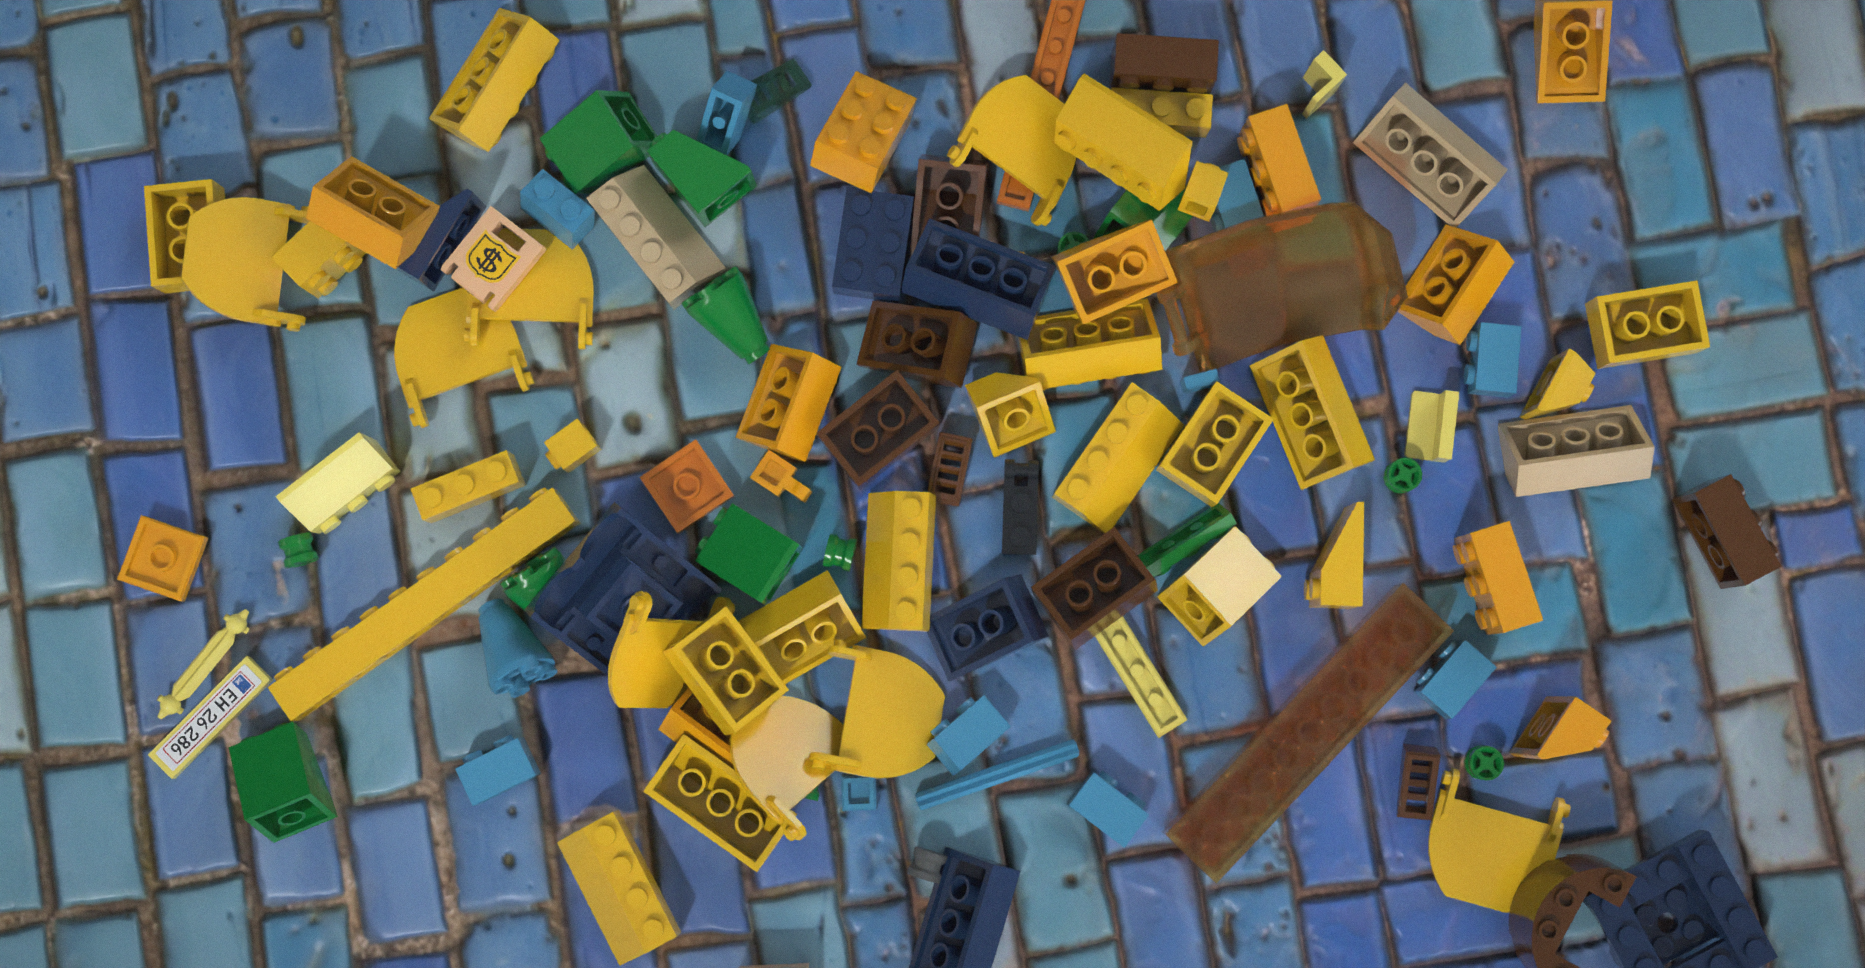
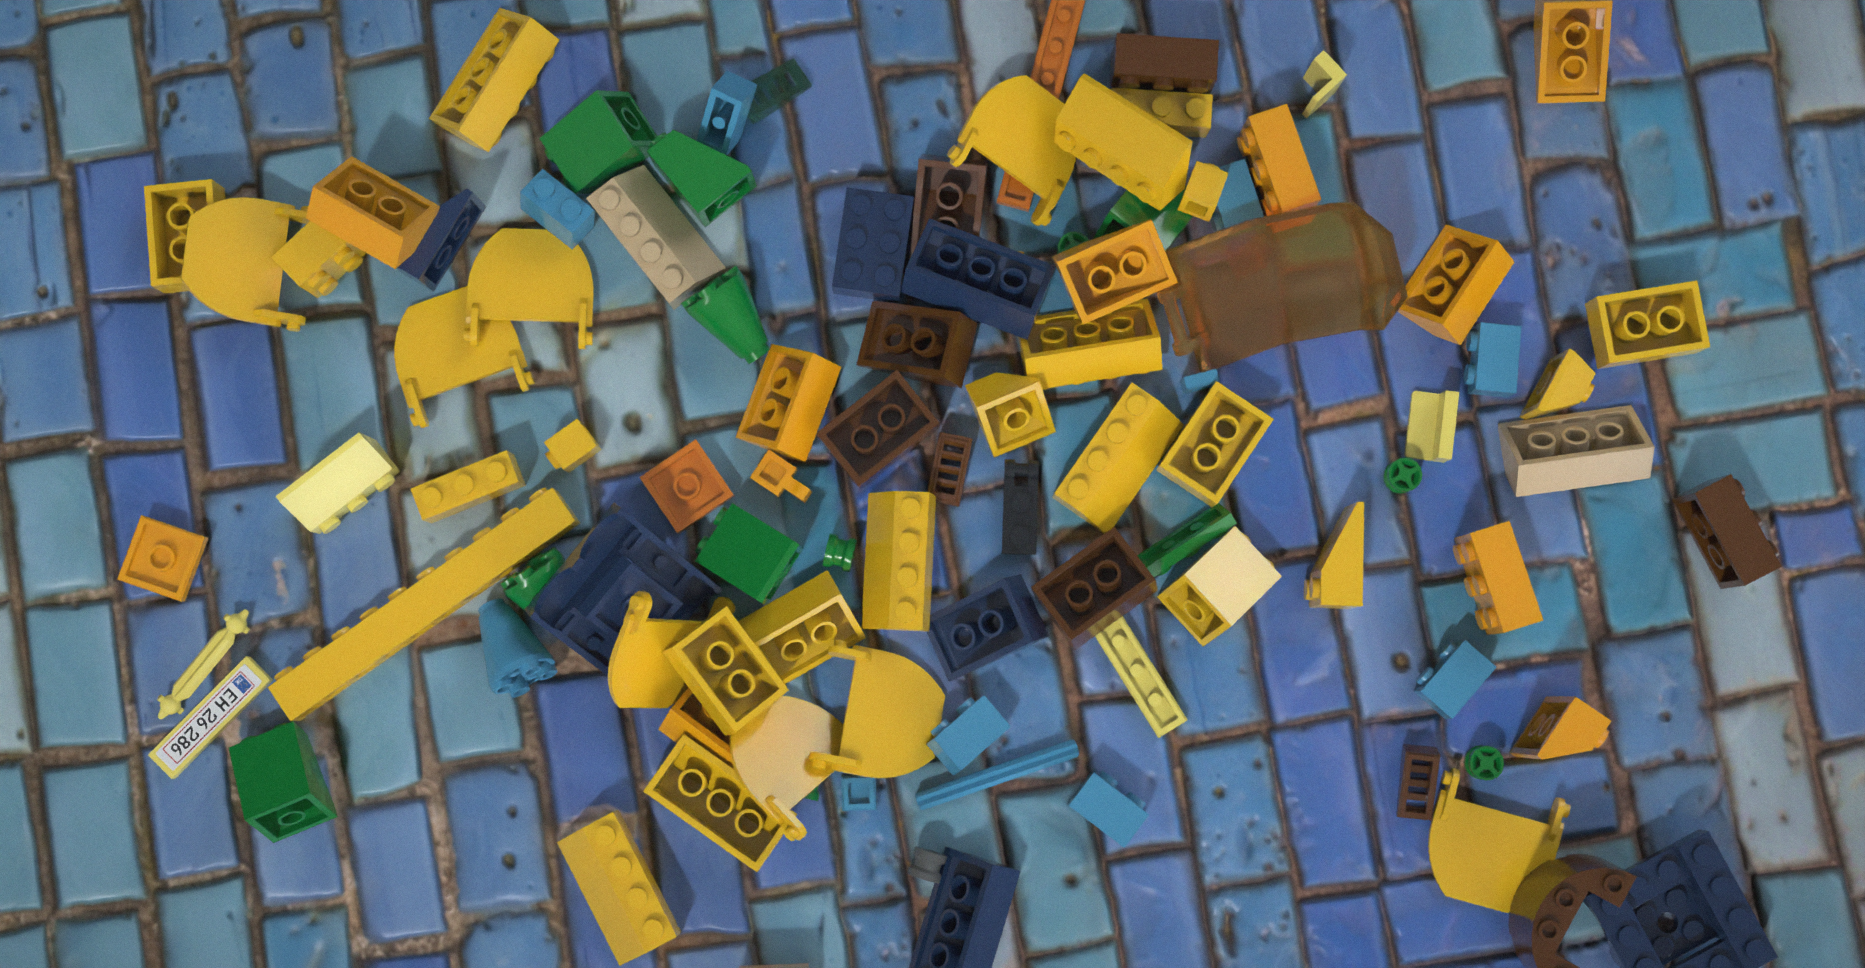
(298, 550): green wheel -> none
(489, 263): light nougat container -> none
(497, 770): dark azure brick -> none
(863, 132): light orange brick -> none
(1307, 732): clear orange brick -> none
(1312, 412): yellow slope -> none
(1430, 156): tan slope -> none

